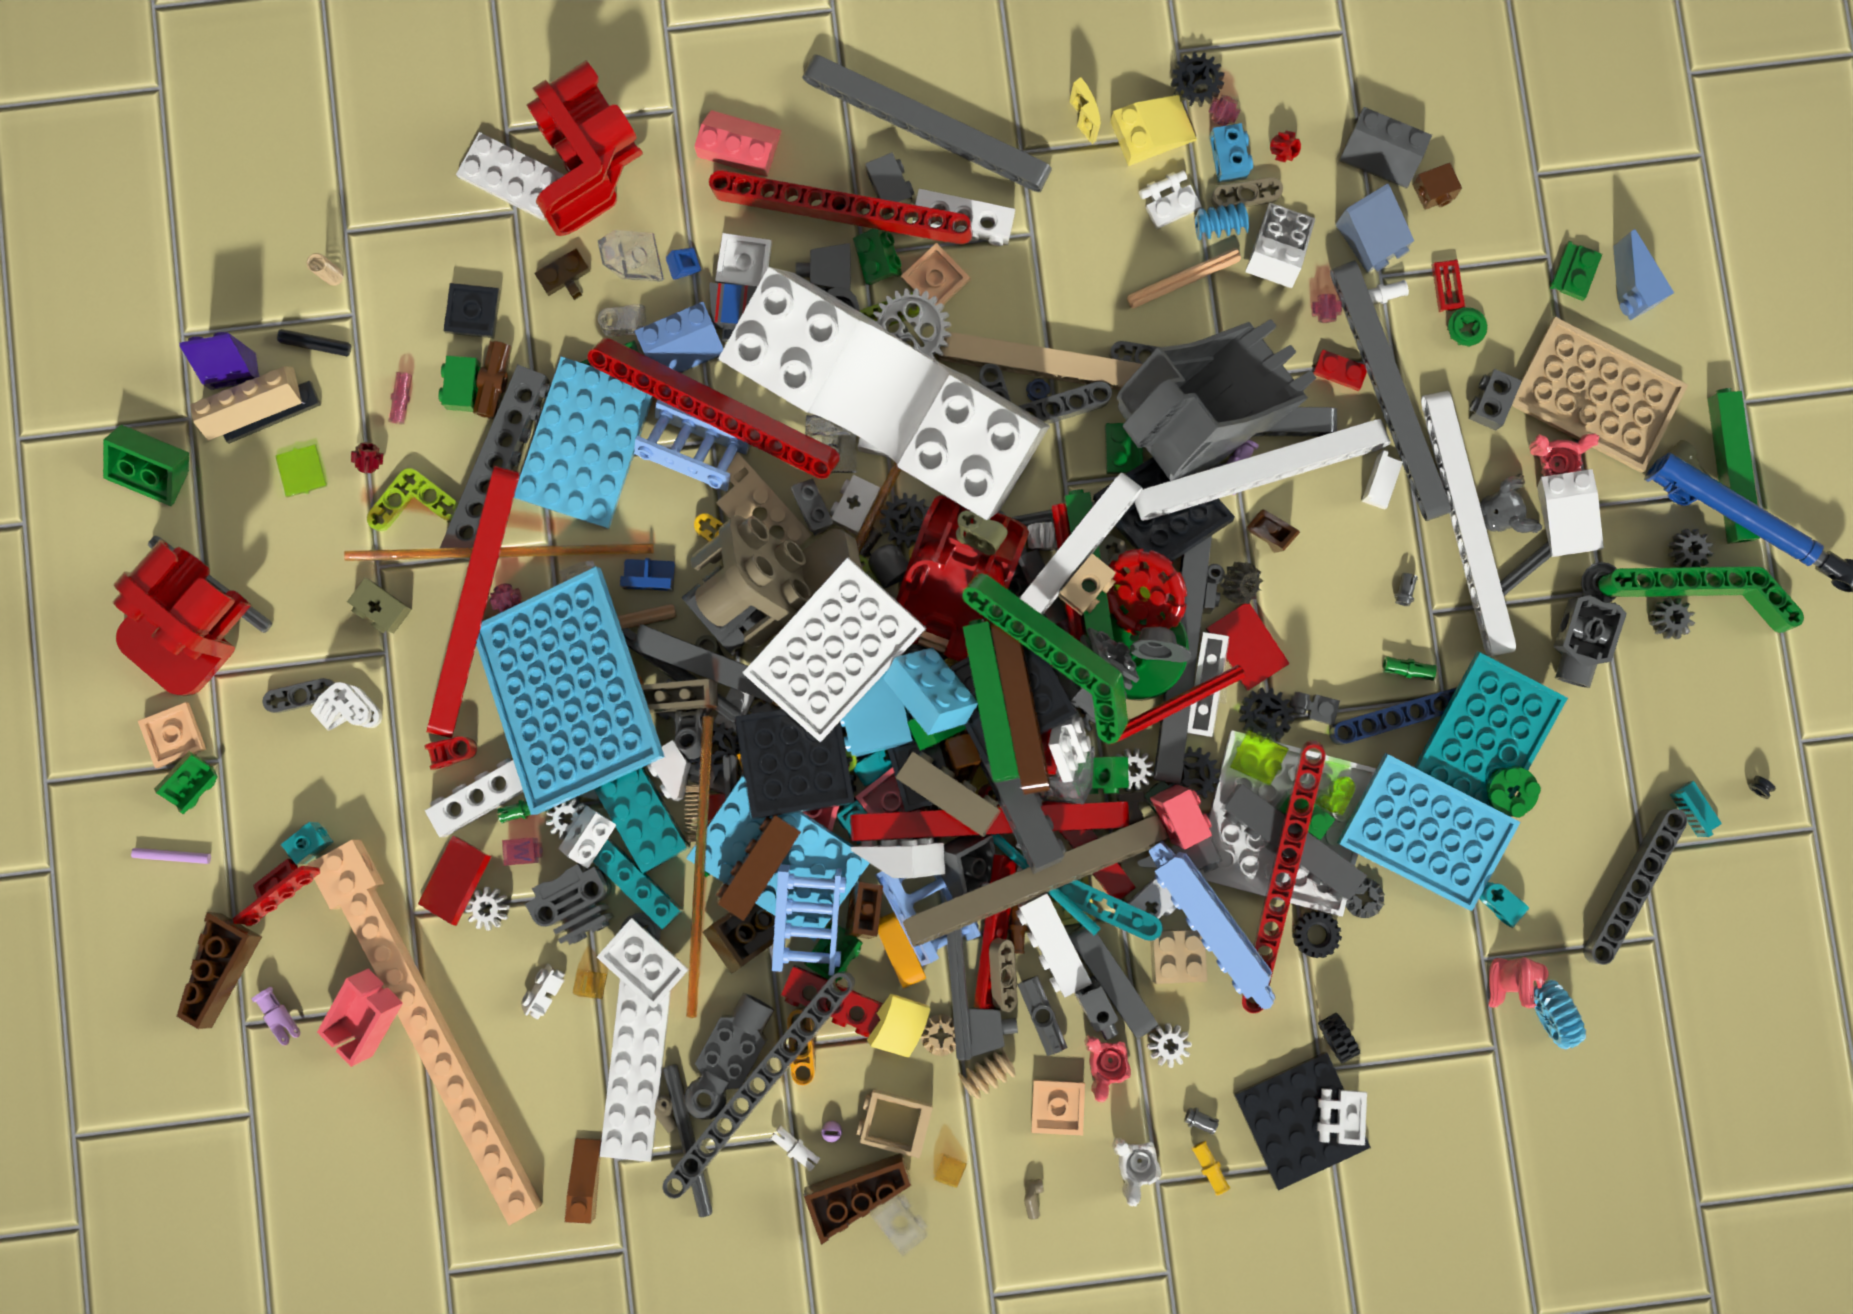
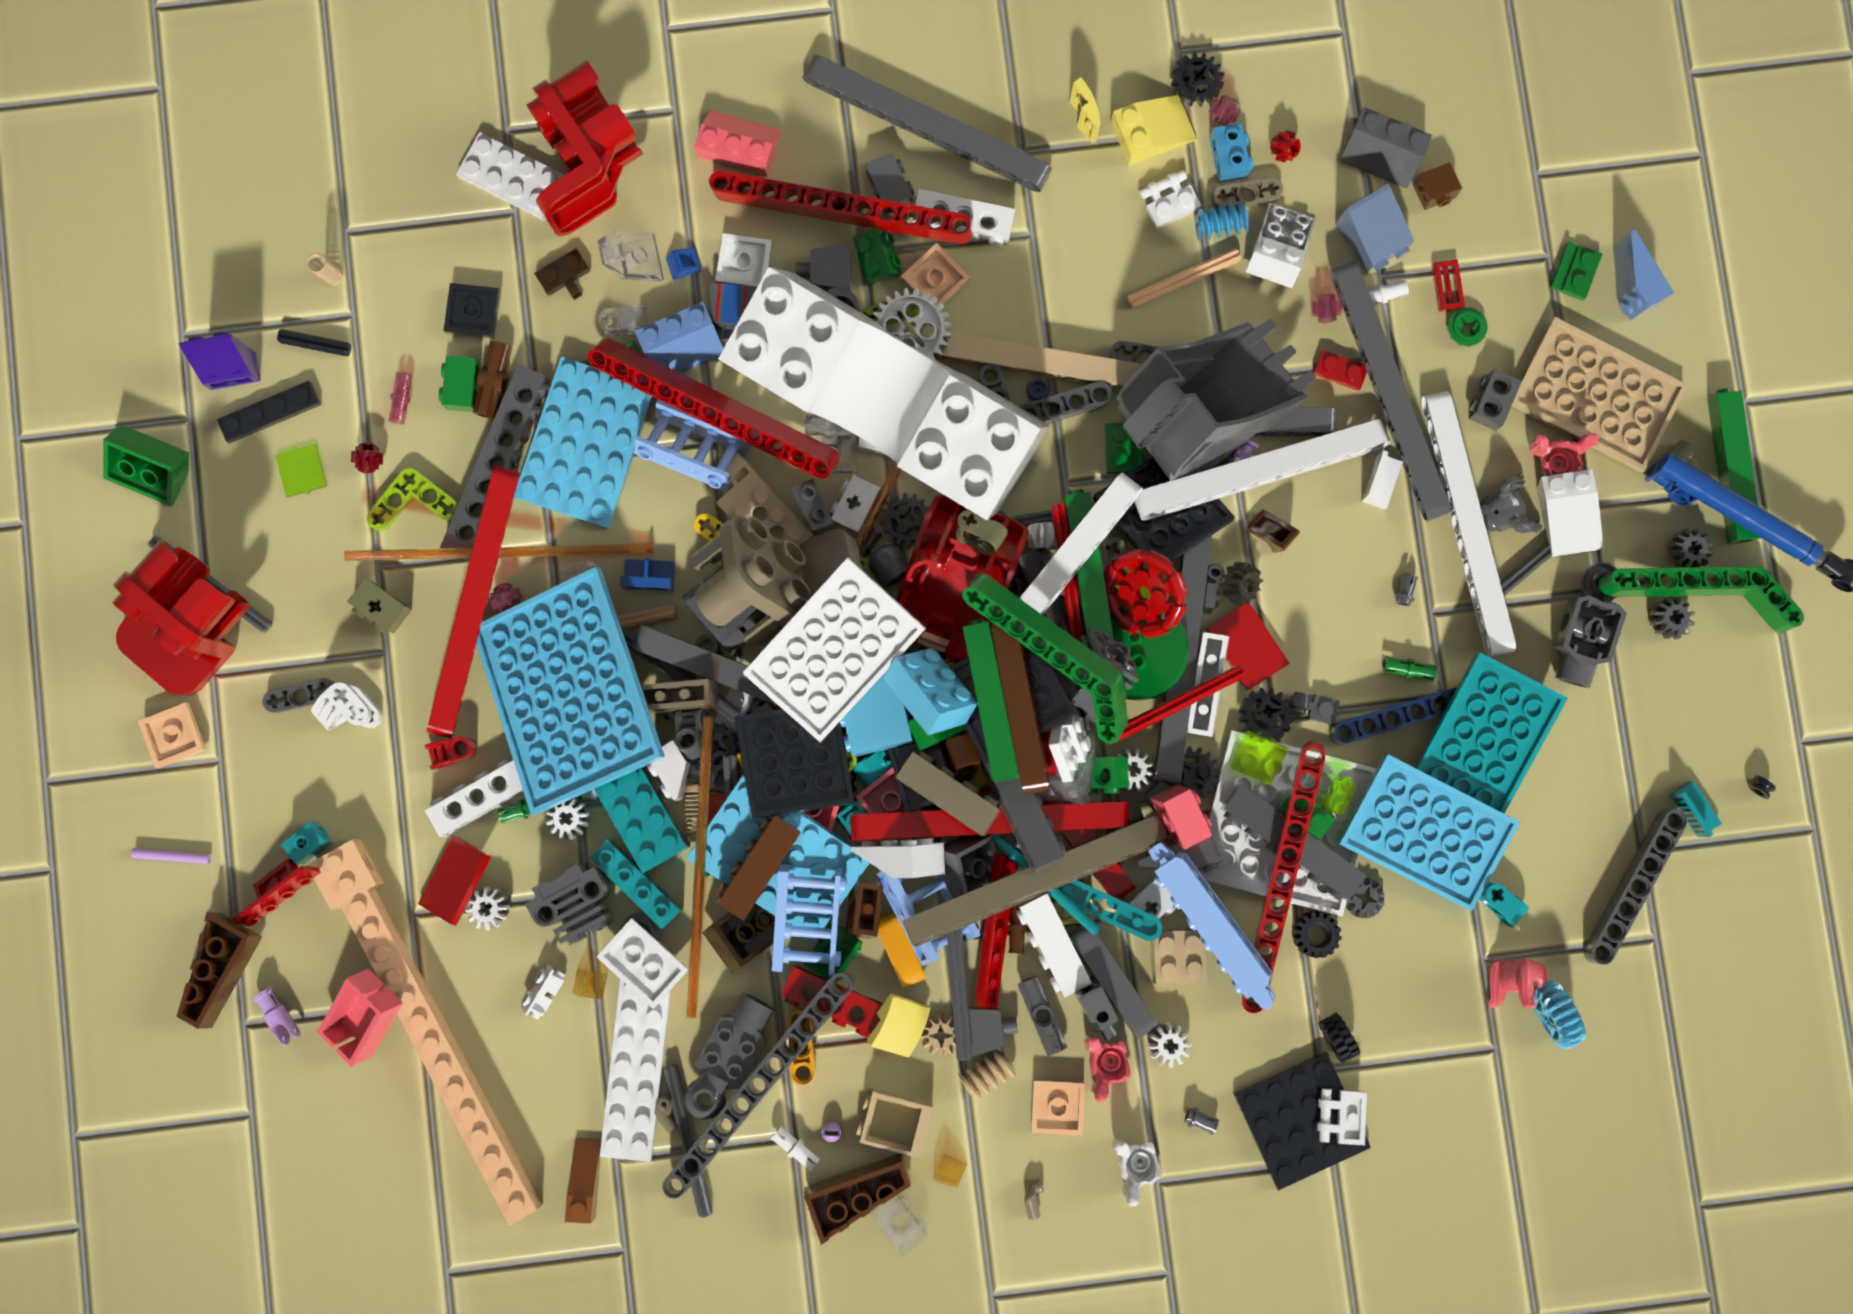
(187, 782): green bracket -> none
(246, 403): tan slope -> none
(521, 851): clear pink brick -> none
(587, 837): white brick -> none
(1002, 957): dark tan beam -> none
(1093, 570): tan brick -> none
(1159, 644): dark grey piece -> none
(1211, 1168): yellow pin -> none
(1527, 789): green plate -> none

